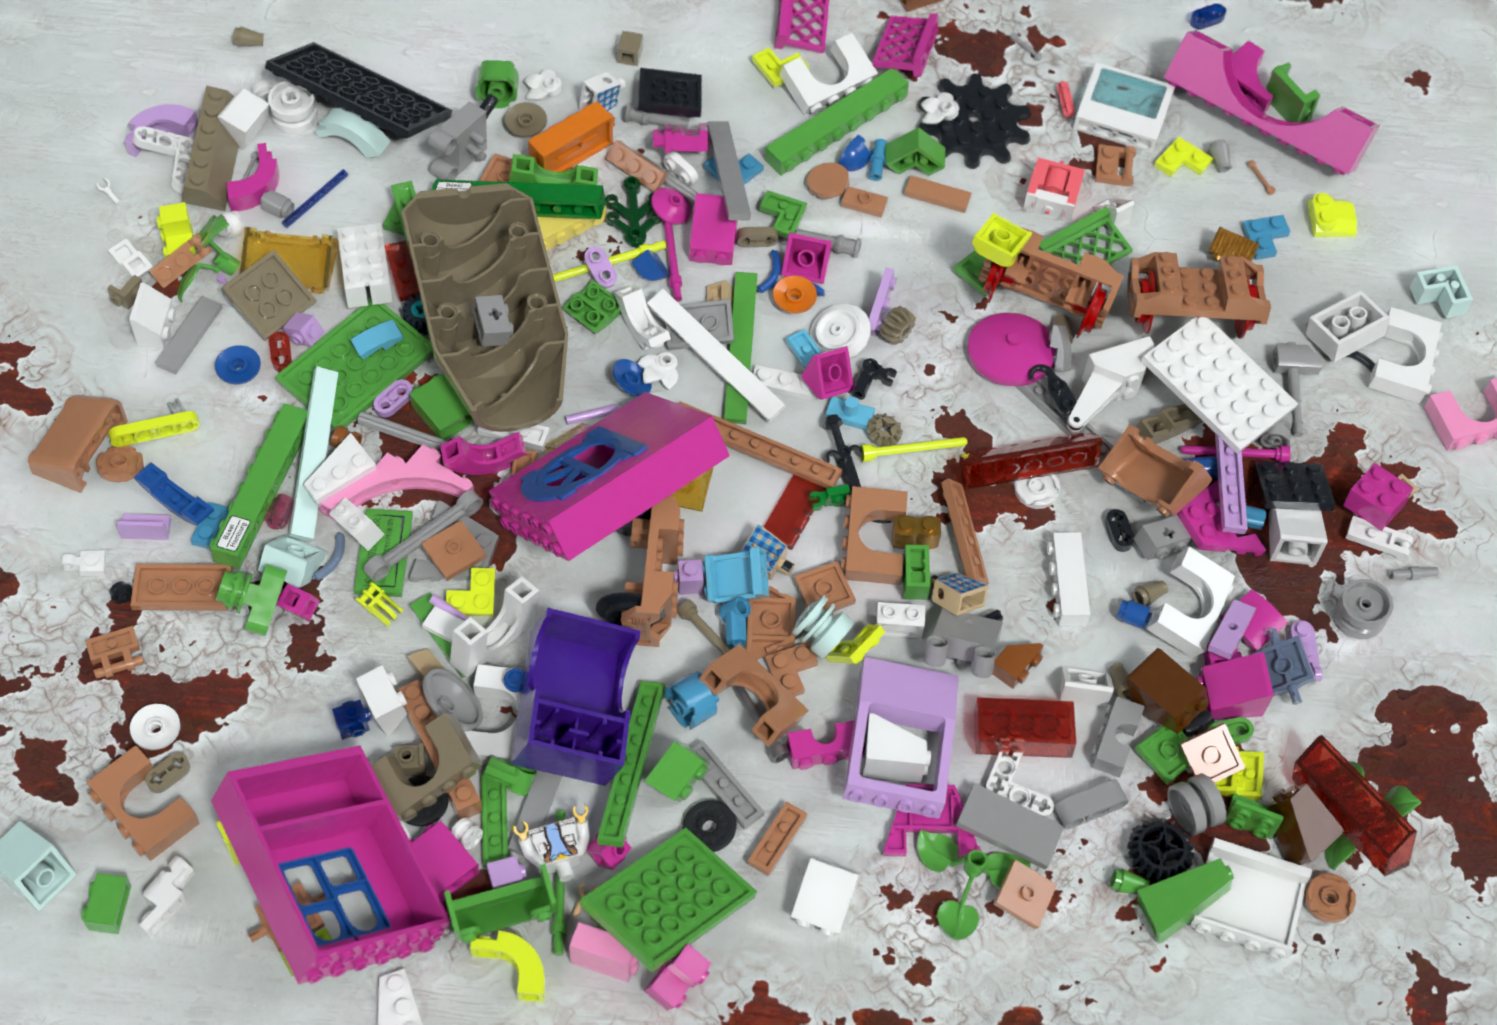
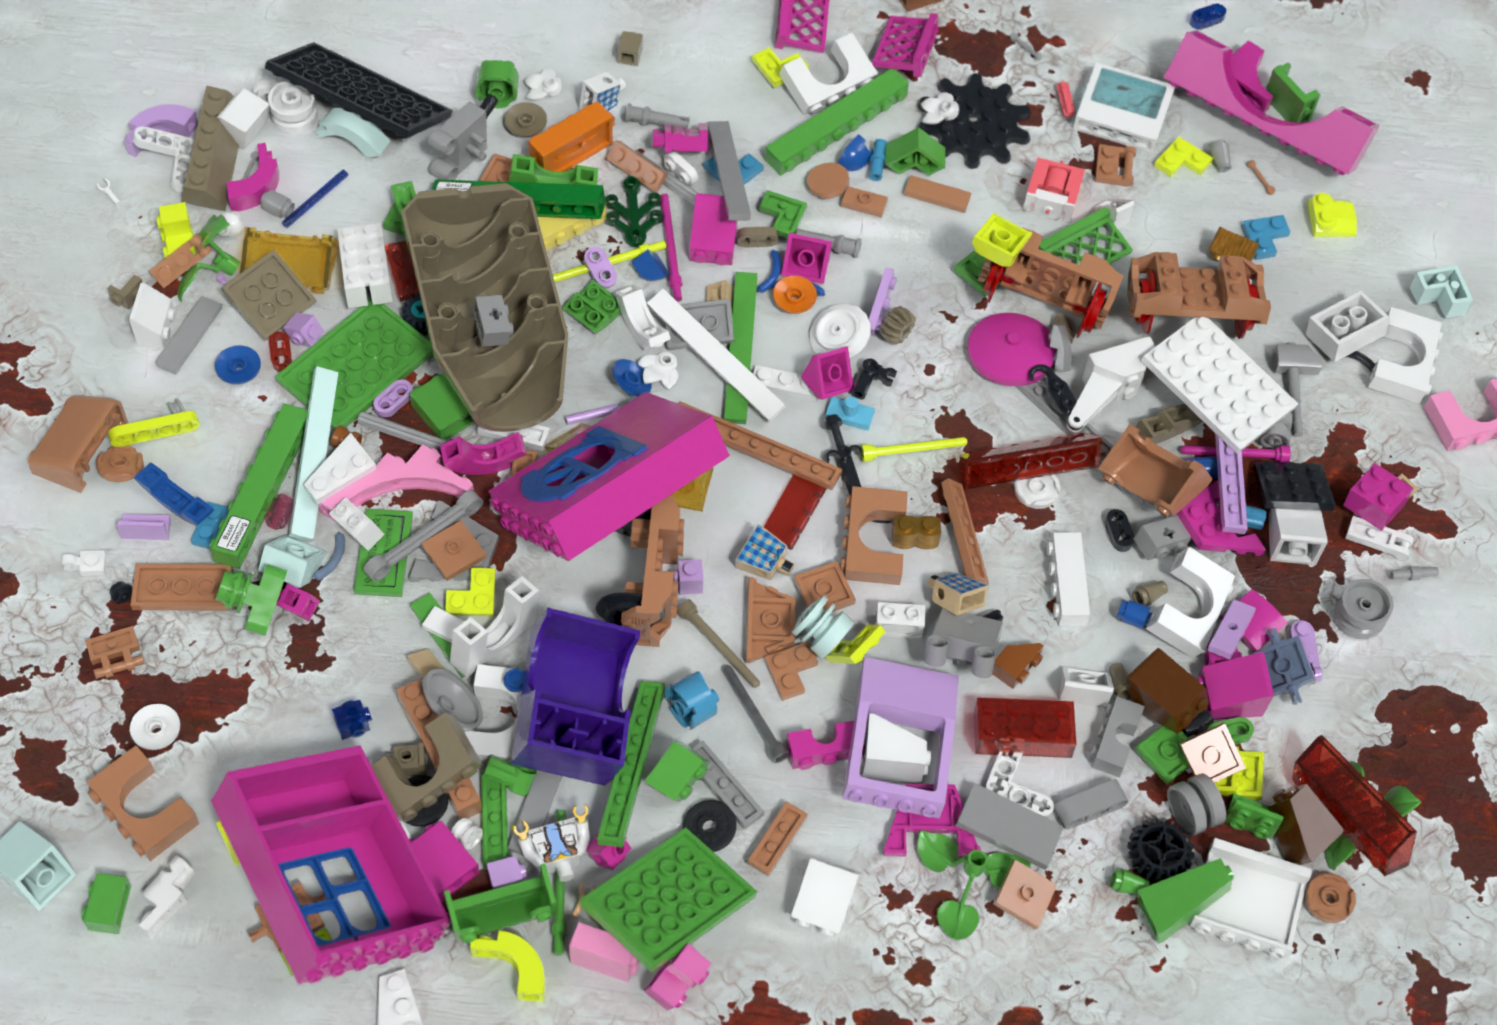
(129, 259): white slope -> none
(167, 773): dark tan beam -> none
(247, 37): dark tan cone -> none
(377, 603): neon yellow arm -> none
(379, 336): medium azure slope -> none
(383, 699): white slope -> none
(440, 603): lavender piece -> none
(670, 92): black plate -> none
(671, 206): dark pink dish -> none
(734, 615): dark azure piece -> none
(736, 576): medium azure panel -> none
(742, 669): nougat arch -> none
(802, 346): medium azure plate -> none
(831, 496): green plate -> none
(883, 437): dark tan gear -> none
(916, 572): bright green brick -> none

